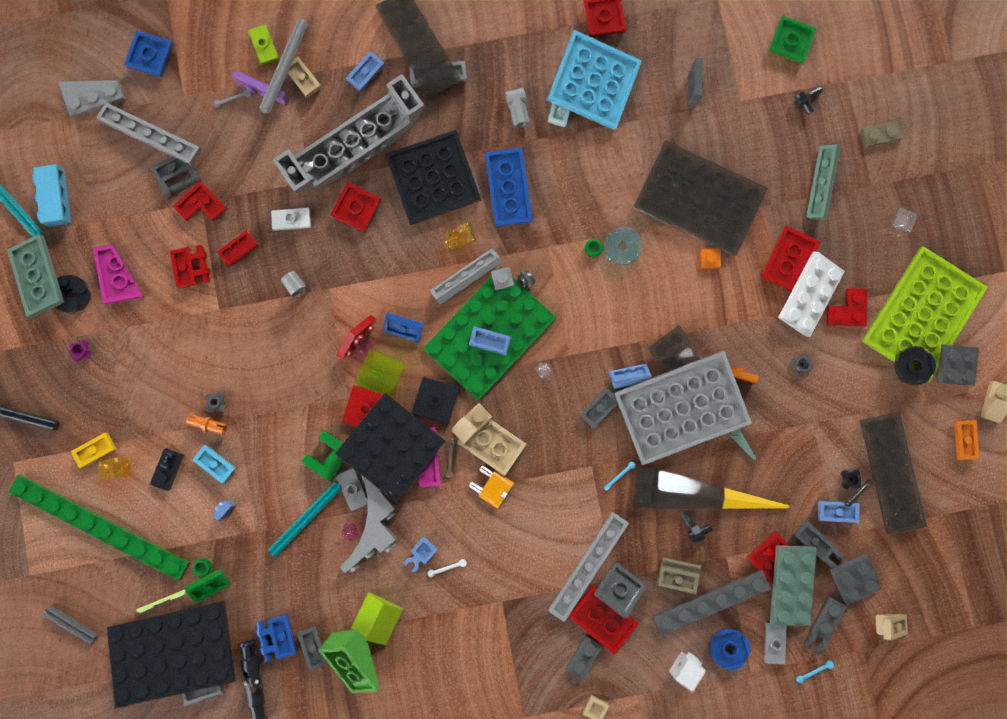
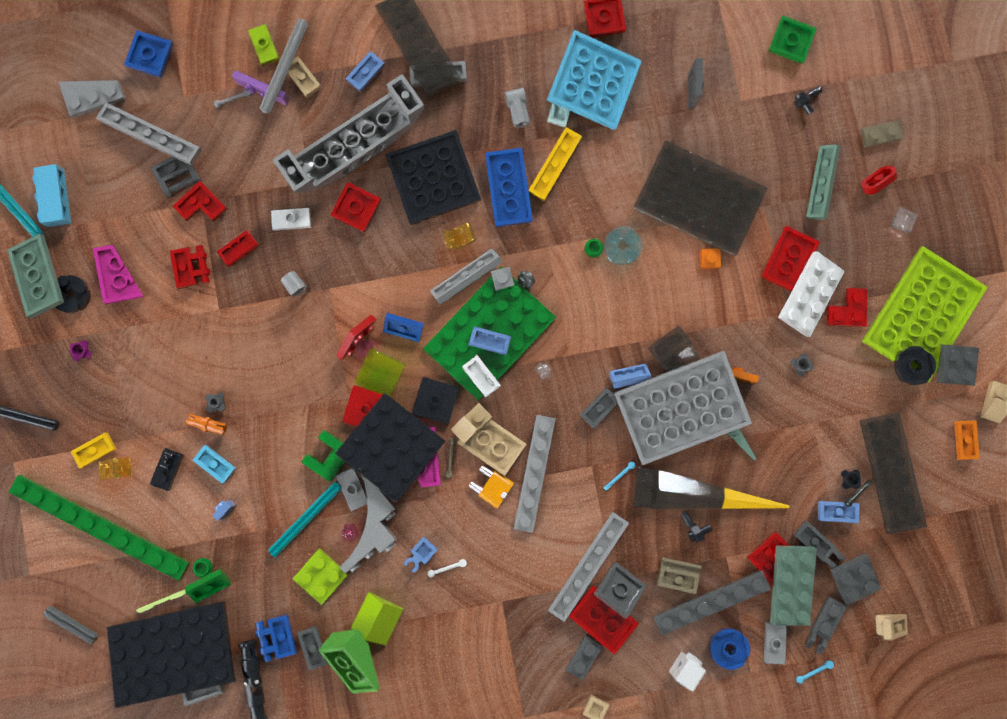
(320, 576): none -> lime plate
(481, 376): none -> white plate
(534, 473): none -> light grey plate
(555, 164): none -> yellow plate
(879, 180): none -> red plate

